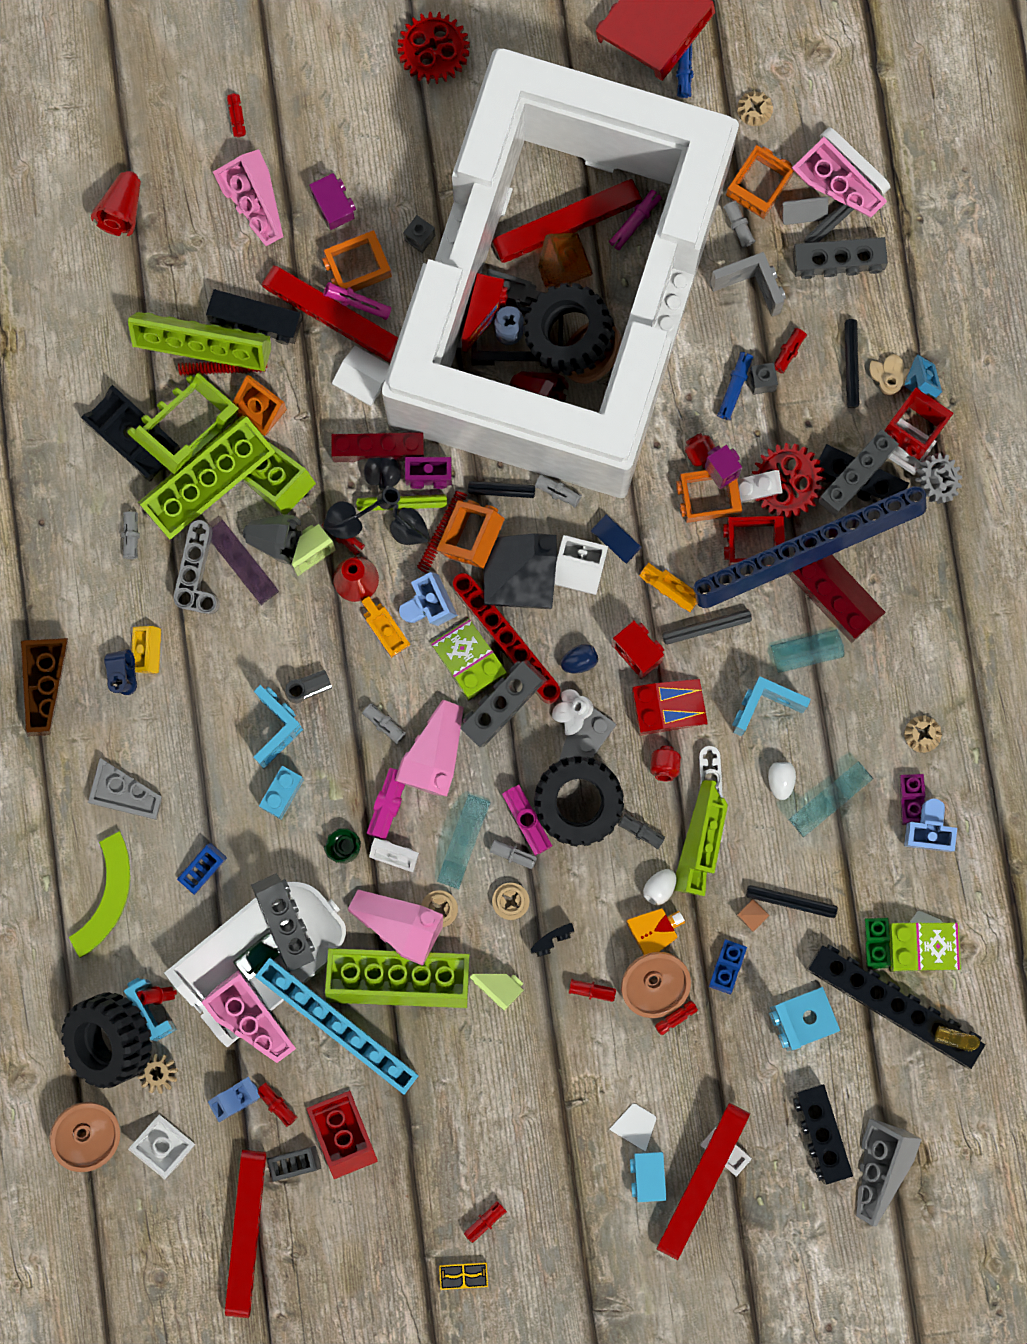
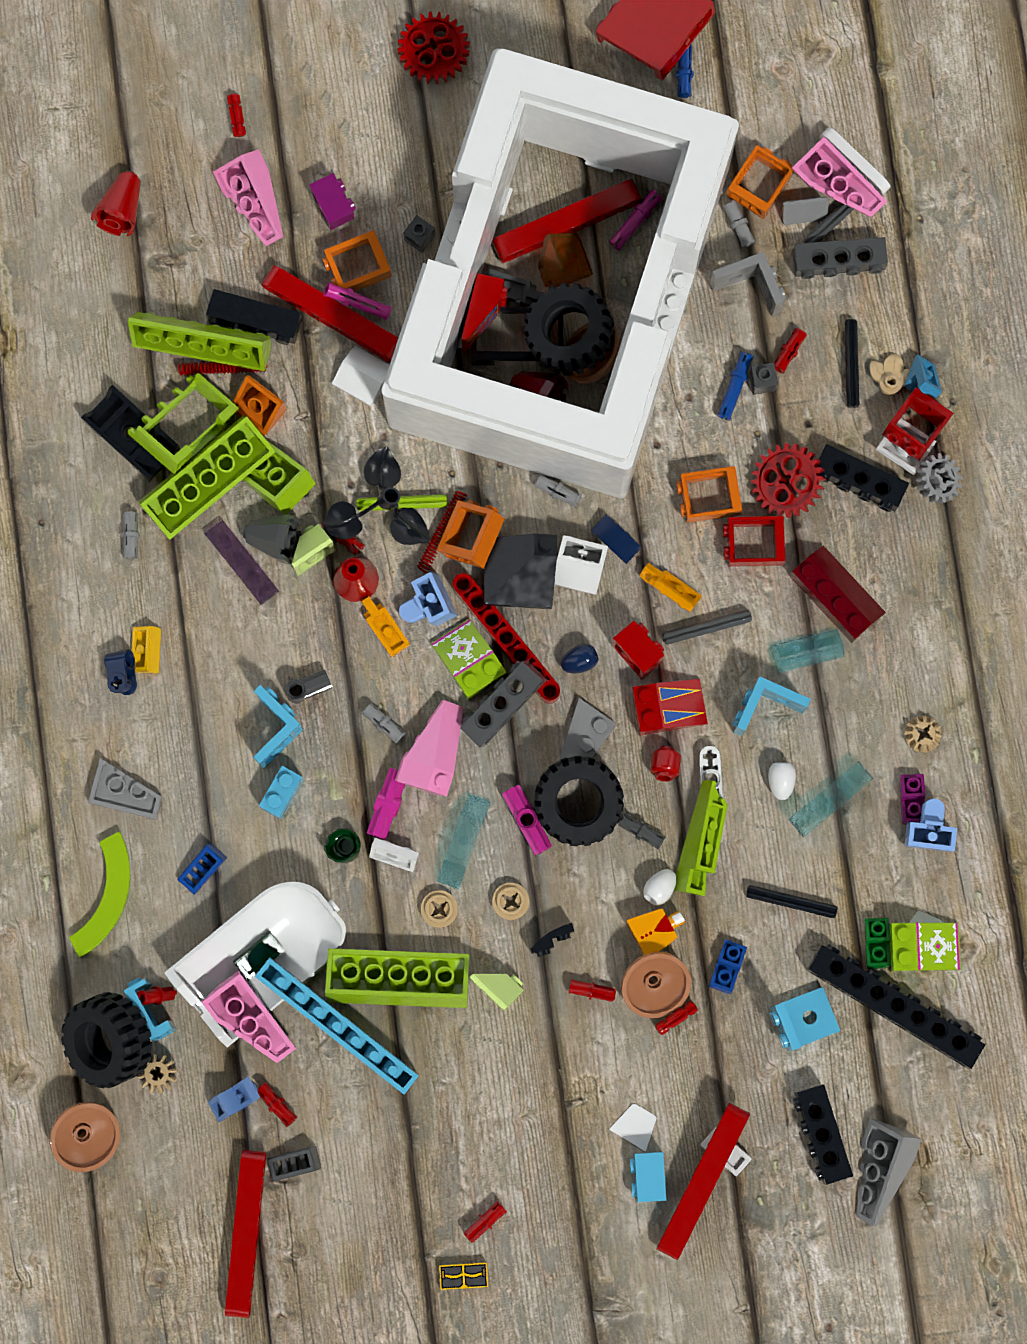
(42, 676): reddish brown wedge -> none
(161, 1147): white slope -> none
(198, 566): light grey beam -> none
(266, 893): dark grey brick -> none
(342, 1135): red slope -> none
(376, 445): dark red arch -> none
(402, 924): bright pink wedge -> none
(428, 472): magenta brick -> none
(501, 489): black axle -> none
(508, 325): sand blue piece -> none
(513, 854): light grey axle -> none
(570, 712): white plate -> none
(698, 448): red head -> none
(723, 465): magenta brick -> none
(753, 117): tan gear -> none
(753, 915): nougat slope -> none
(759, 486): white plate -> none
(819, 539): dark blue beam -> none
(858, 473): dark grey brick -> none
(956, 1039): clear yellow bar -> none

